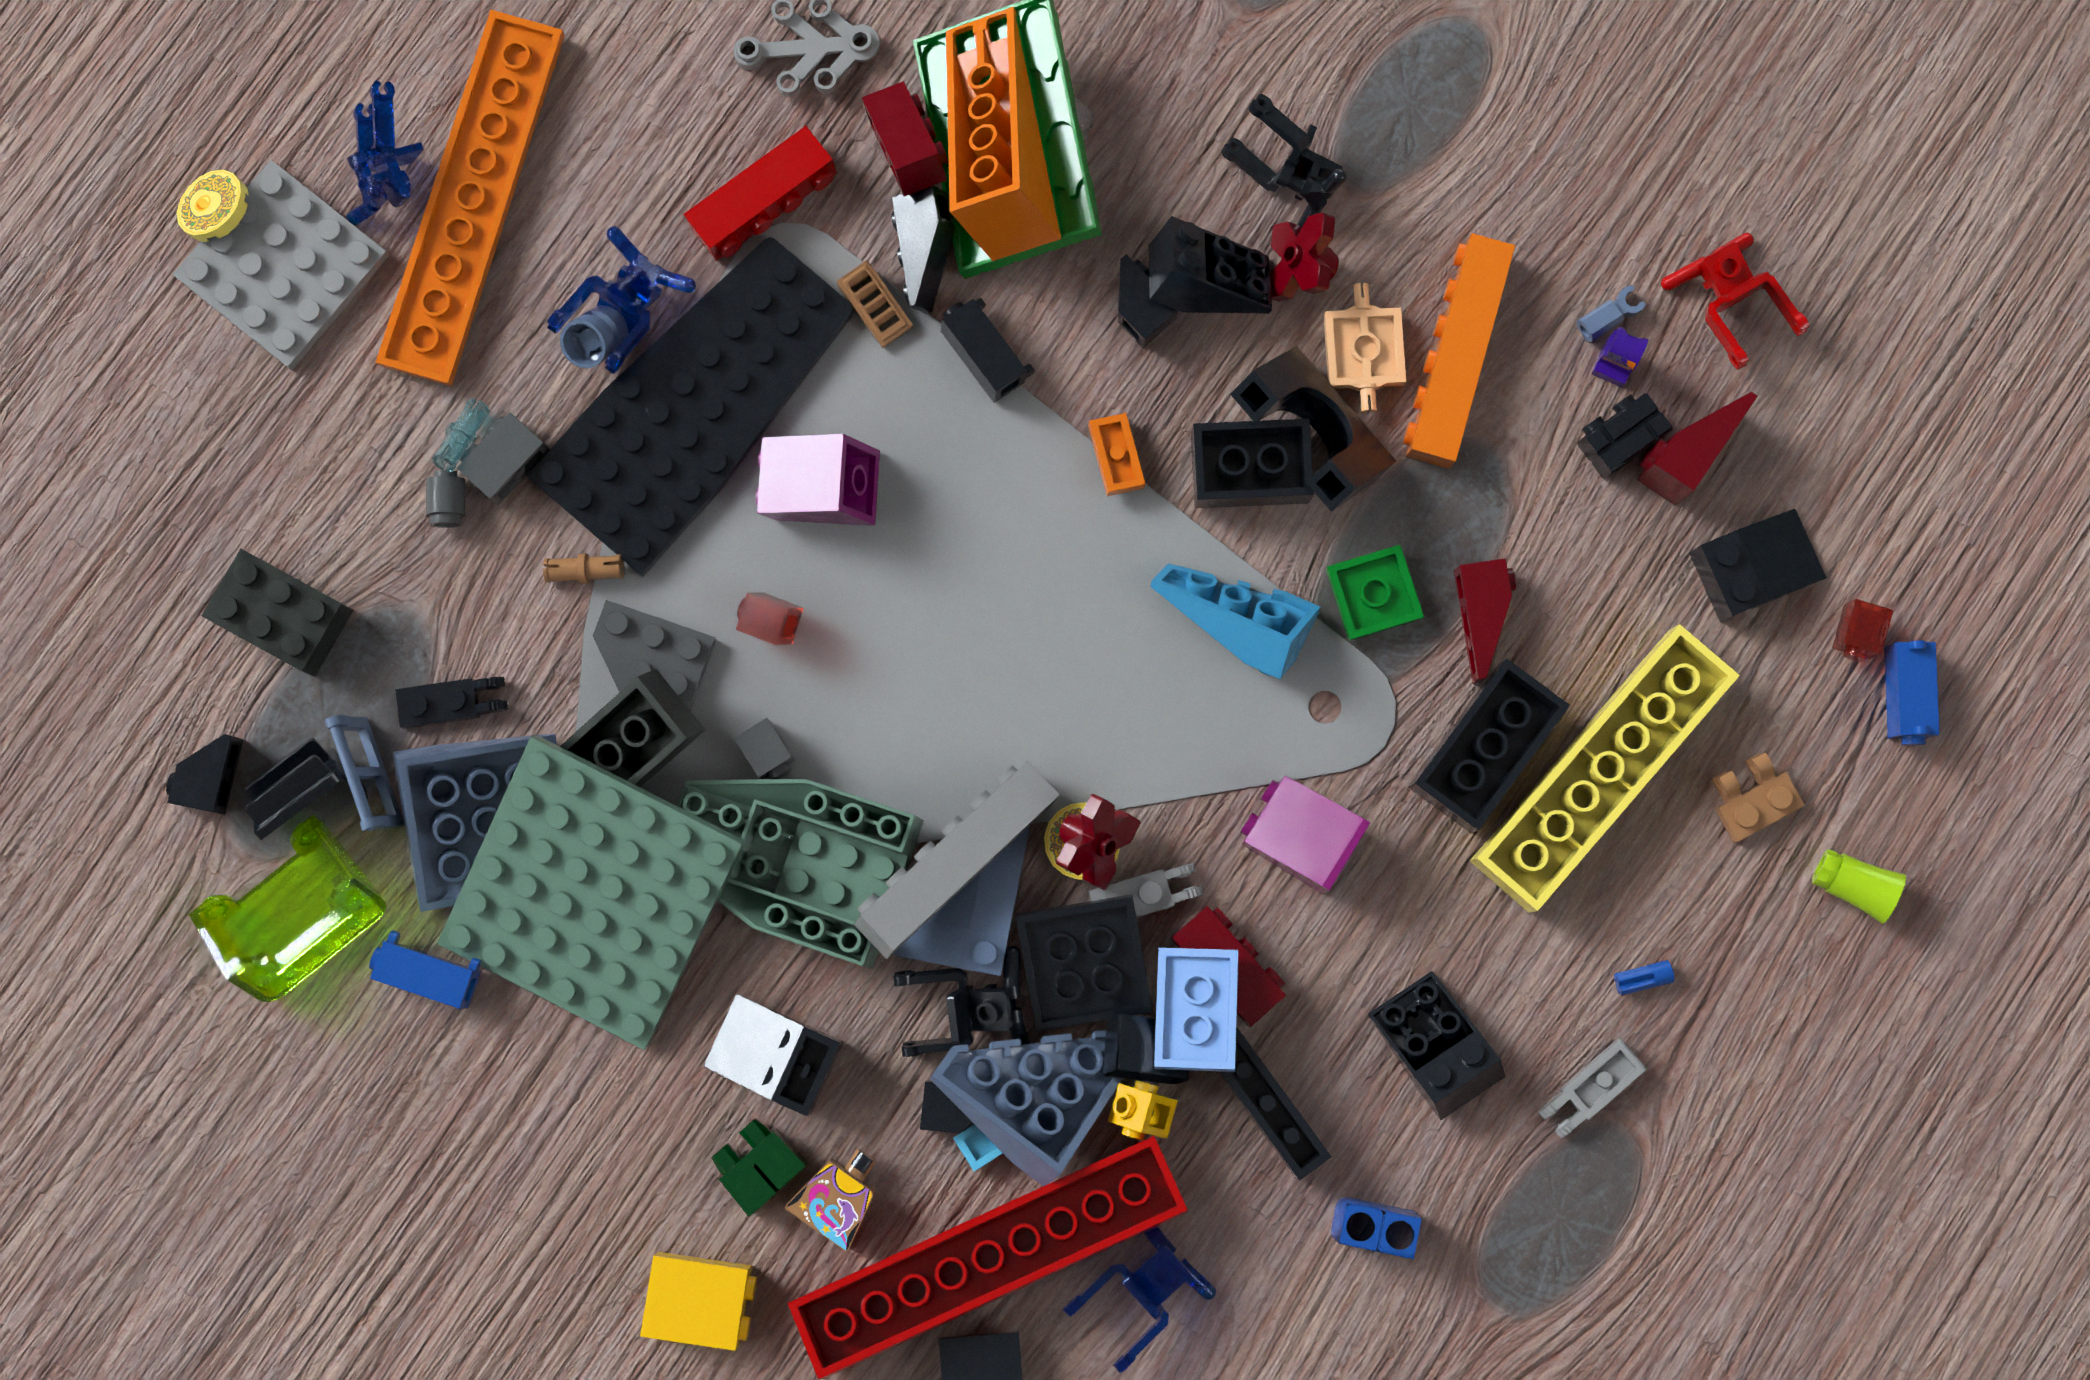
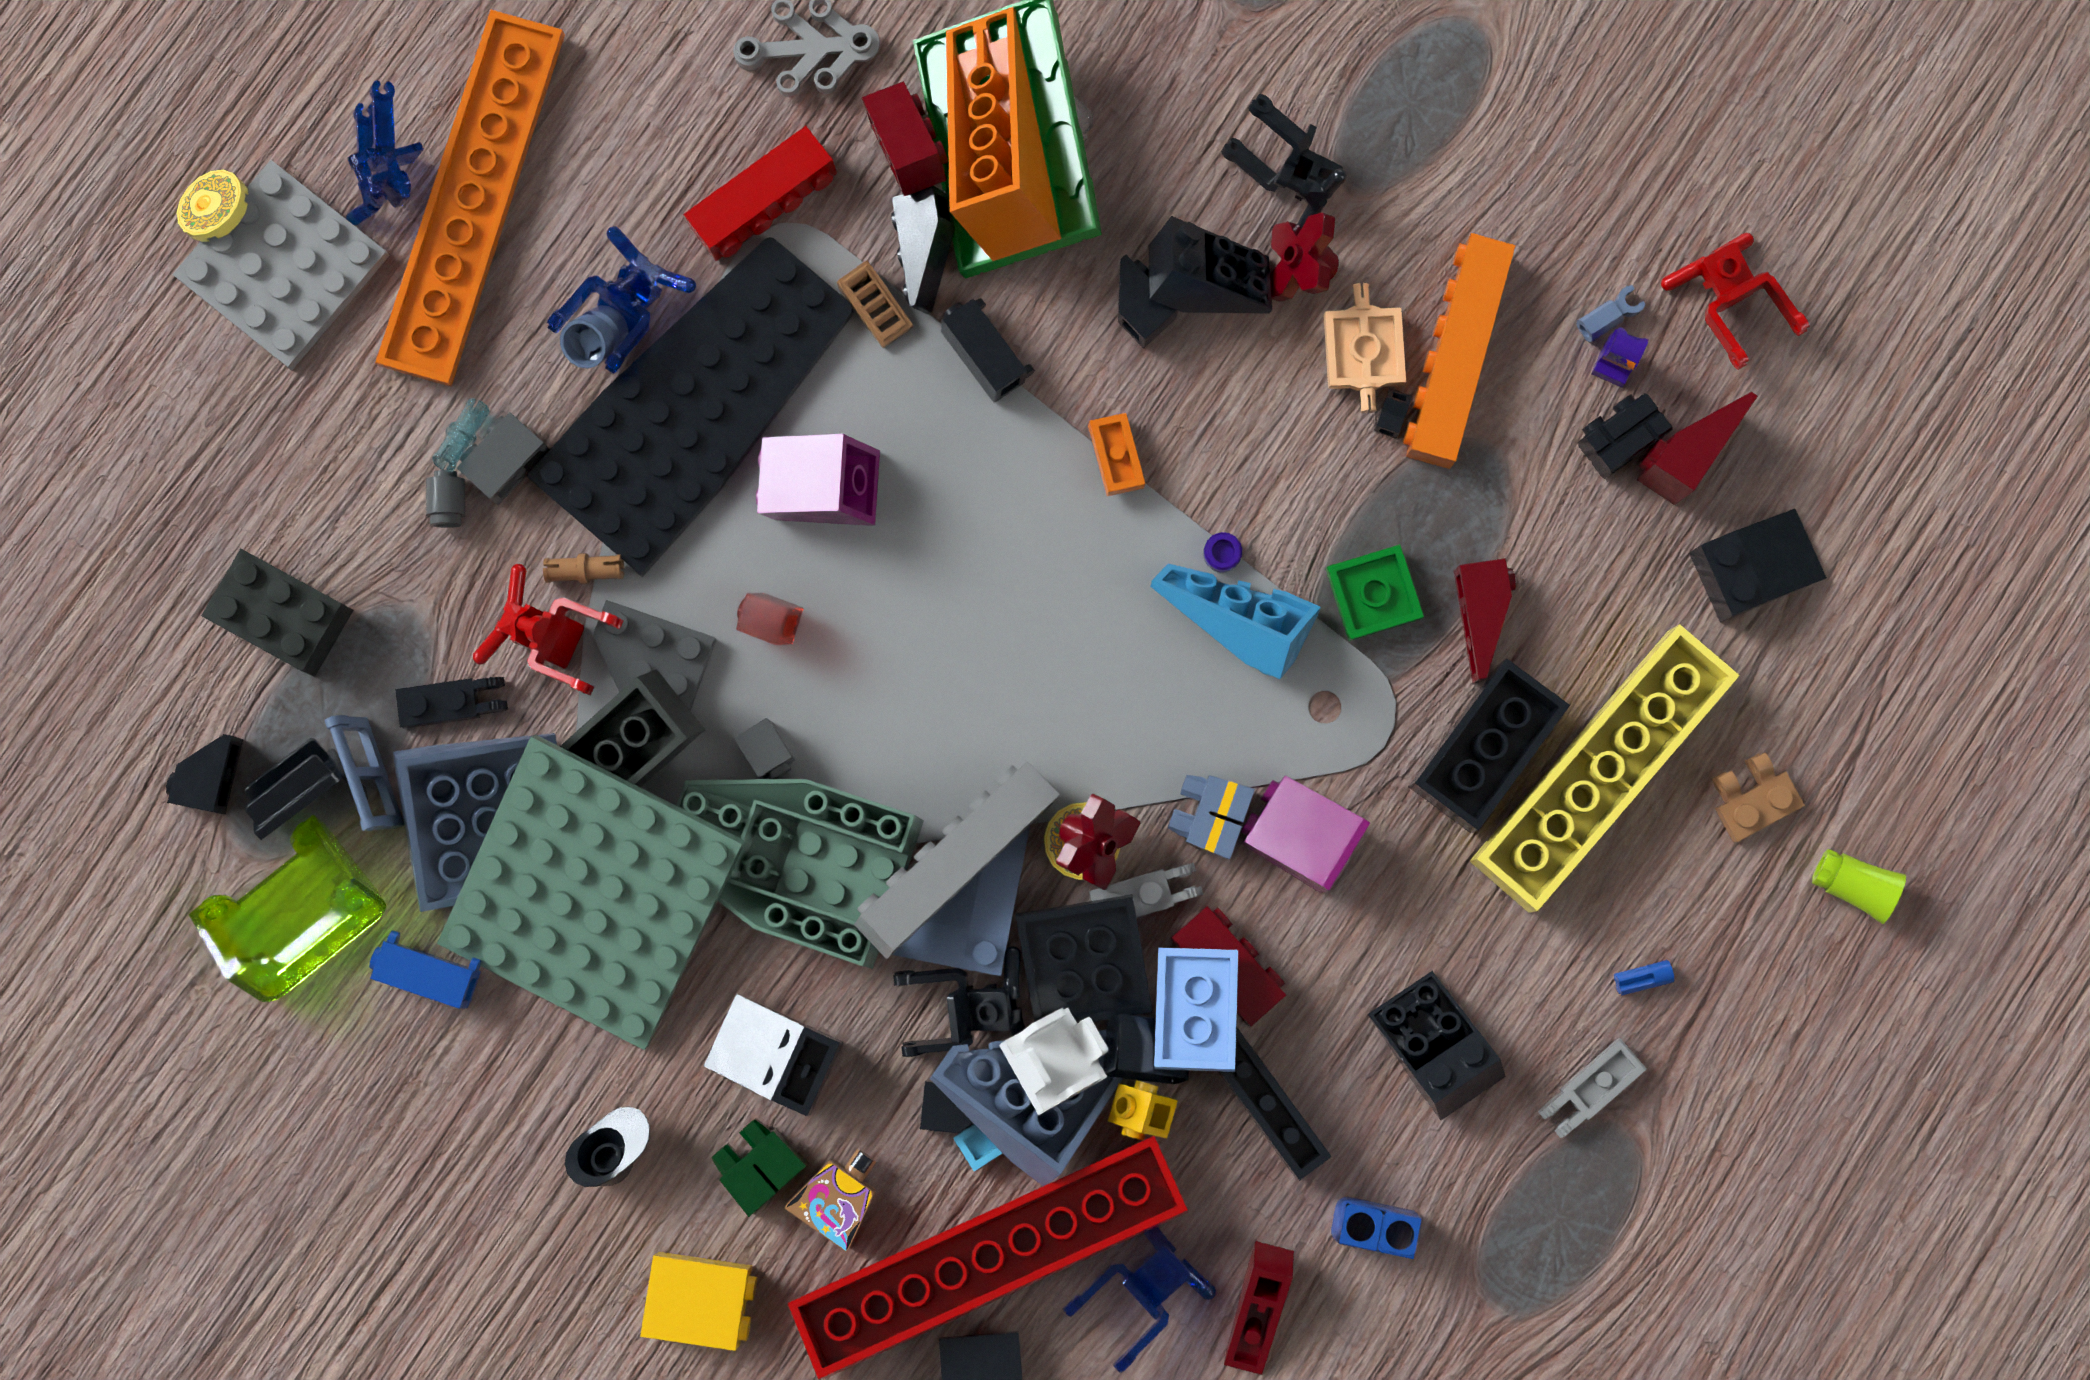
(547, 634): none -> red piece
(608, 1148): none -> black piece
(1056, 1058): none -> white panel
(1217, 797): none -> sand blue hips
(1222, 552): none -> dark purple tile
(1251, 463): black brick -> none
(1259, 1307): none -> dark red slope
(1298, 387): black arch -> none
(1393, 413): none -> black piece
(1862, 630): clear red brick -> none
(1911, 691): blue brick -> none

